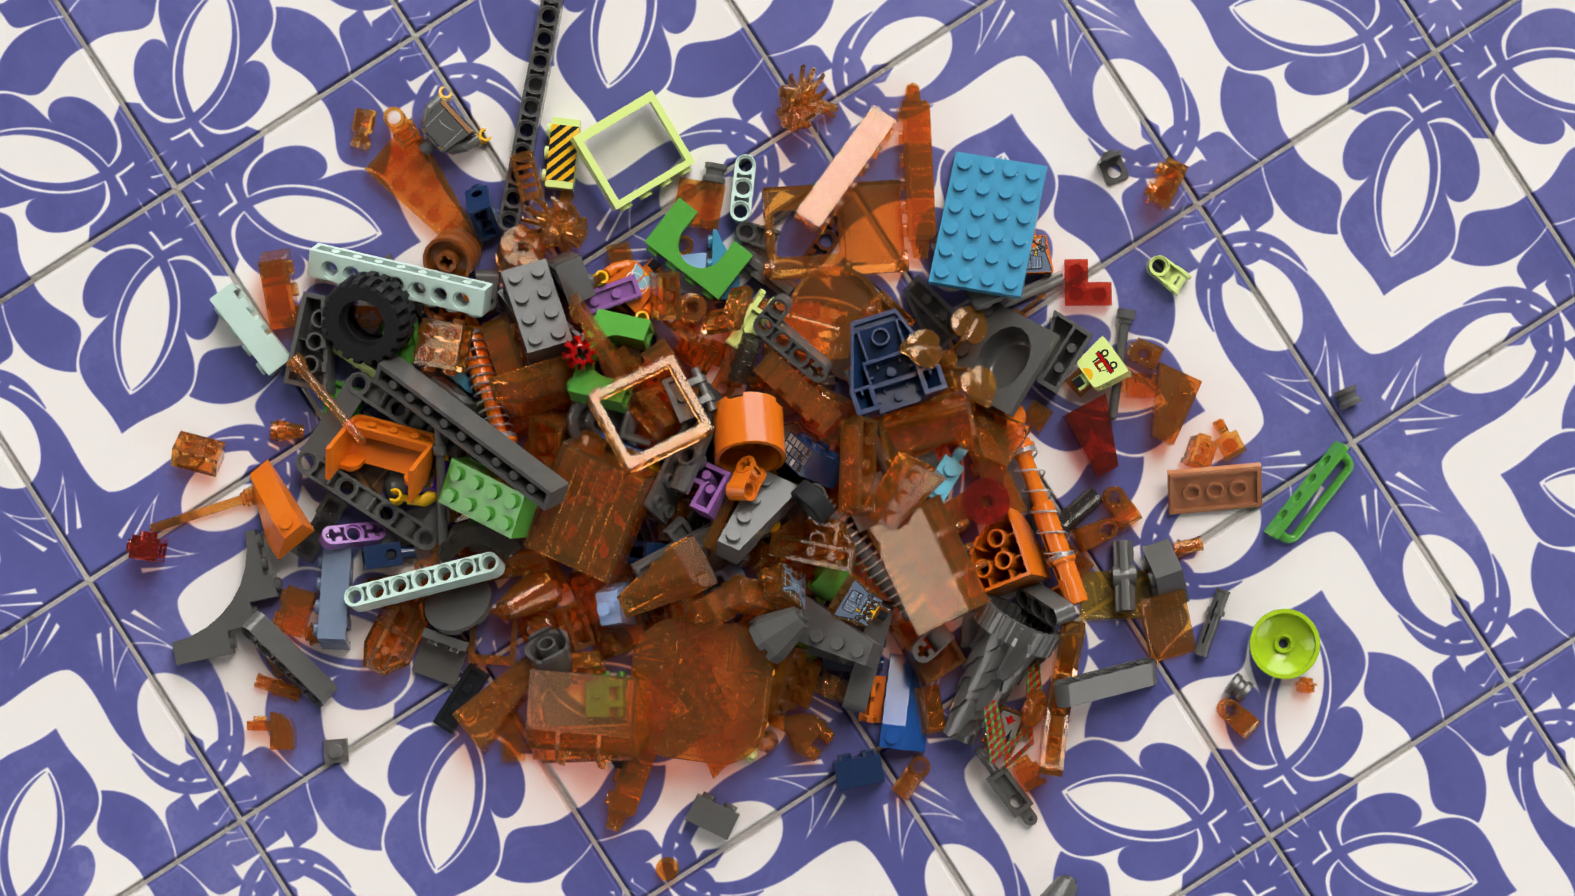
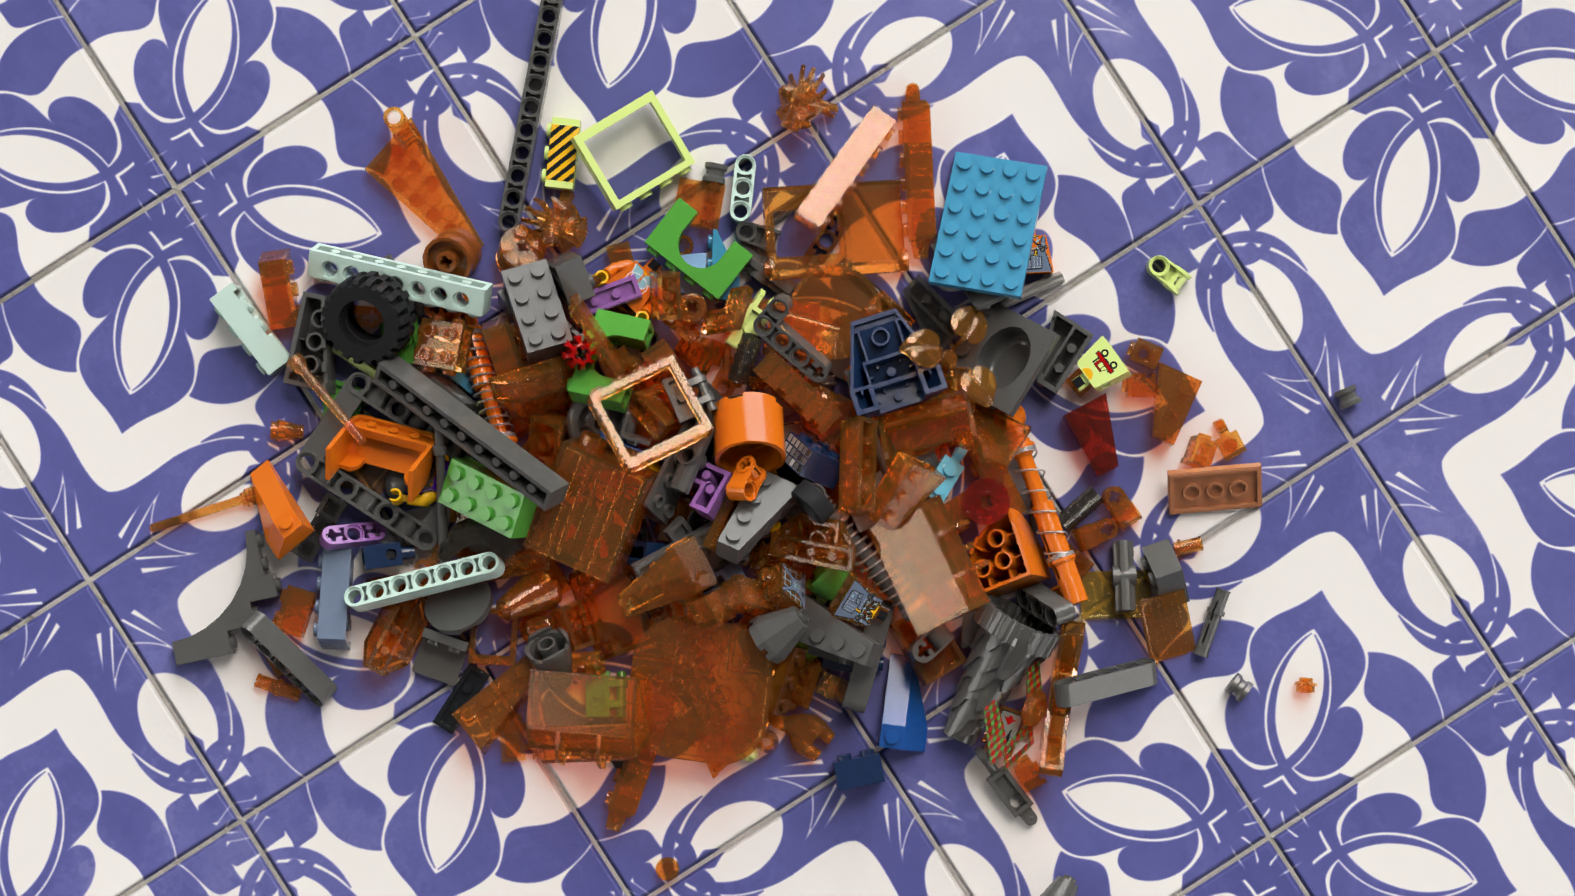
(147, 547): clear red brick -> none
(198, 453): clear orange brick -> none
(281, 727): clear orange brick -> none
(309, 635): clear orange plate -> none
(336, 750): flat silver plate -> none
(362, 125): clear orange plate -> none
(447, 128): dark grey torso -> none
(479, 202): dark blue torso -> none
(493, 277): dark grey piece -> none
(521, 156): clear orange slope -> none
(609, 608): light blue torso -> none
(712, 815): dark grey brick -> none
(875, 703): orange hinge -> none
(910, 778): clear orange piece -> none
(930, 709): clear orange plate -> none
(1022, 312): clear orange piece -> none
(1037, 415): clear orange tile -> none
(1080, 291): clear red plate -> none
(1112, 158): dark grey bracket -> none
(1125, 318): dark grey piece -> none
(1168, 179): clear orange brick -> none
(1240, 719): clear orange piece -> none
(1301, 646): lime dish -> none
(1305, 491): bright green piece -> none

